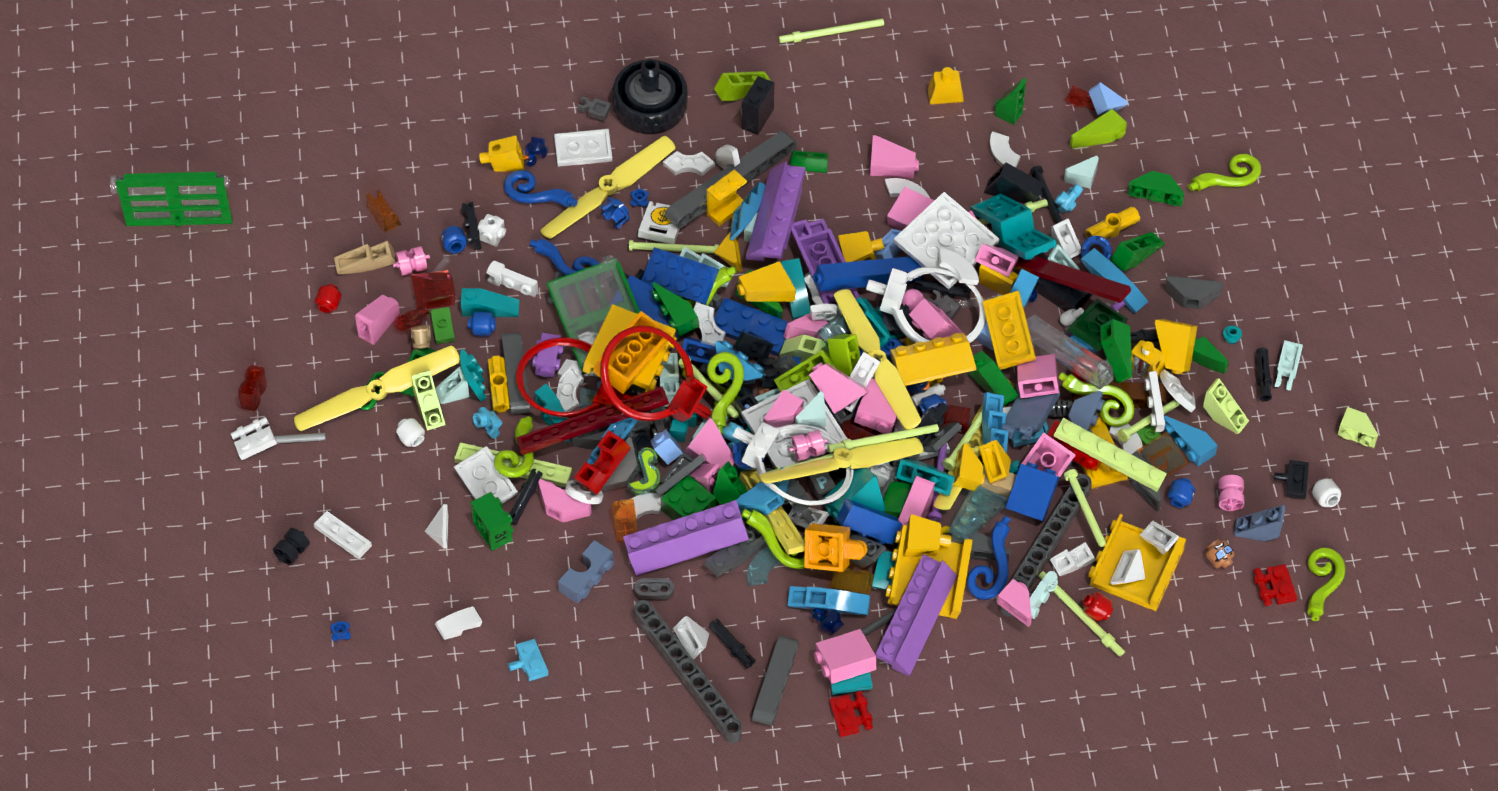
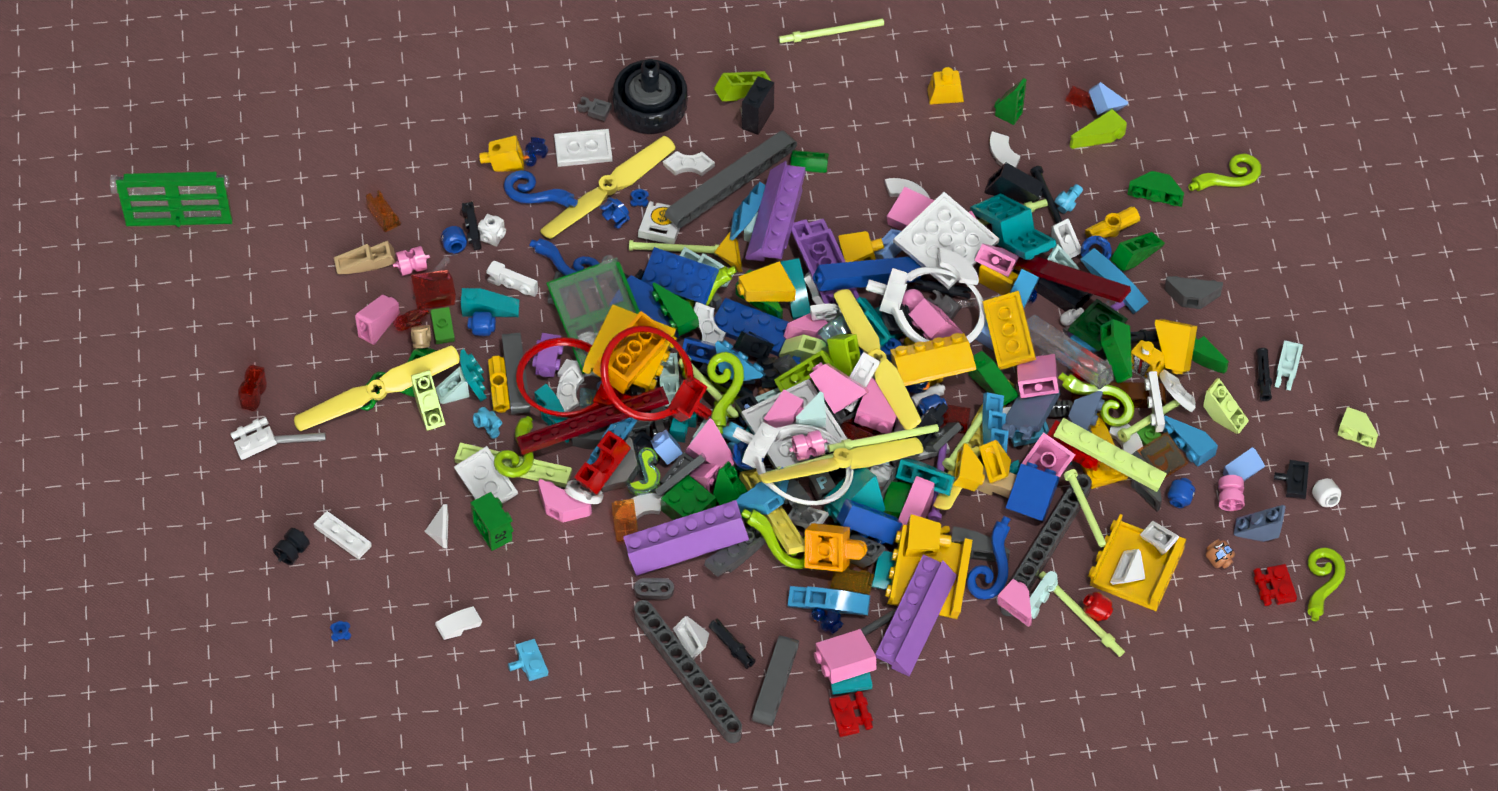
(328, 298): red head -> none
(410, 432): white head -> none
(528, 489): black pin -> none
(578, 584): sand blue arch -> none
(723, 197): yellow panel -> none
(726, 156): white tile -> none
(761, 566): clear light blue tile -> none
(892, 160): bright pink slope -> none
(976, 511): clear light blue wing -> none
(1073, 560): white slope -> none
(1082, 173): light aqua slope -> none
(1232, 338): teal plate -> none
(1245, 465): none -> light blue slope

